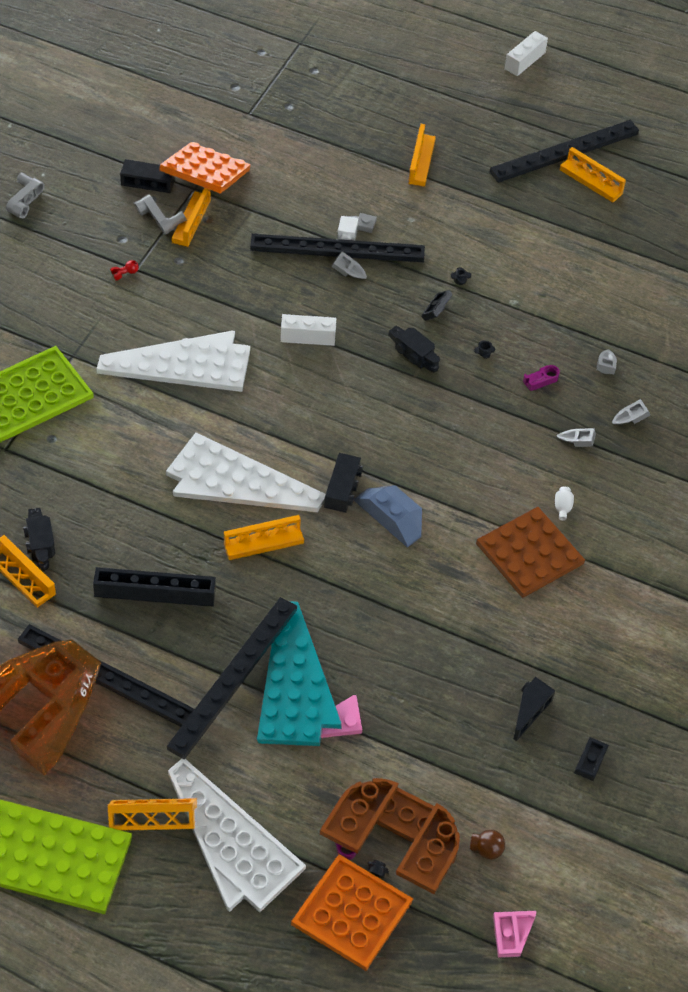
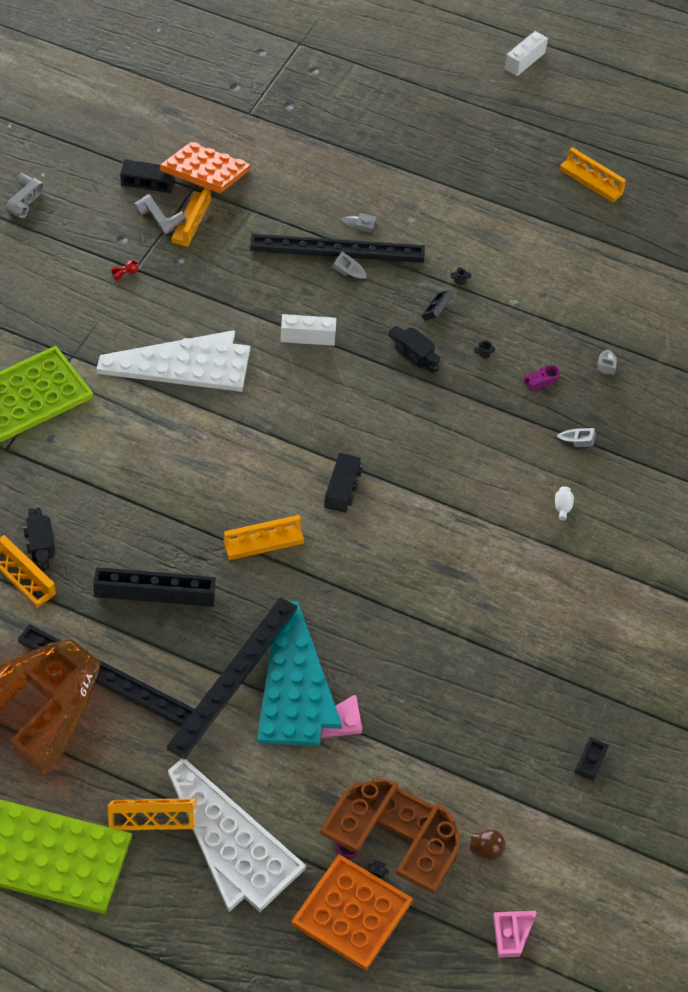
(223, 475): white wing -> none
(347, 228): white brick -> none
(393, 511): sand blue wedge -> none
(421, 158): light orange fence -> none
(530, 552): dark orange plate -> none
(534, 701): black slope -> none
(560, 151): black plate -> none
(633, 413): light grey plate -> none

